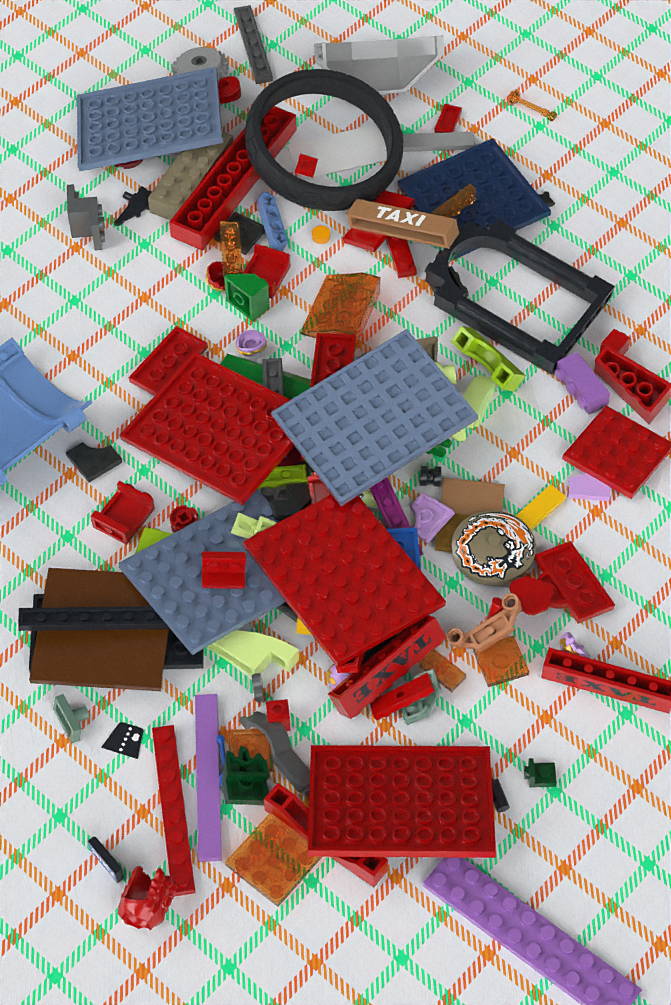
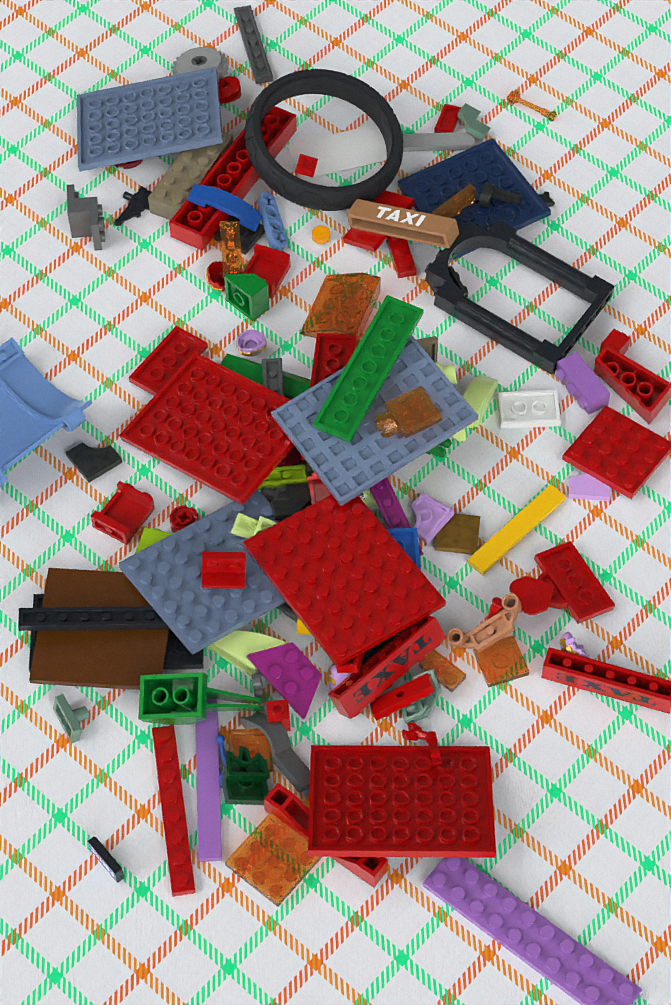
(125, 740): black sticker -> none
(146, 899): red piece -> none
(183, 699): none -> green slope
(227, 203): none -> blue slope
(289, 674): none -> magenta wing
(368, 369): none -> green plate
(382, 64): light grey panel -> none
(408, 414): none -> clear orange plate
(415, 732): none -> red piece
(435, 476): black wheel -> none
(469, 115): none -> sand green tile
(472, 496): medium nougat tile -> none
(489, 192): none -> pearl dark grey piece
(493, 548): dish -> none
(499, 798): black piece -> none
(501, 369): lime arch -> none
(529, 409): none -> white tile
(540, 774): dark green bracket -> none

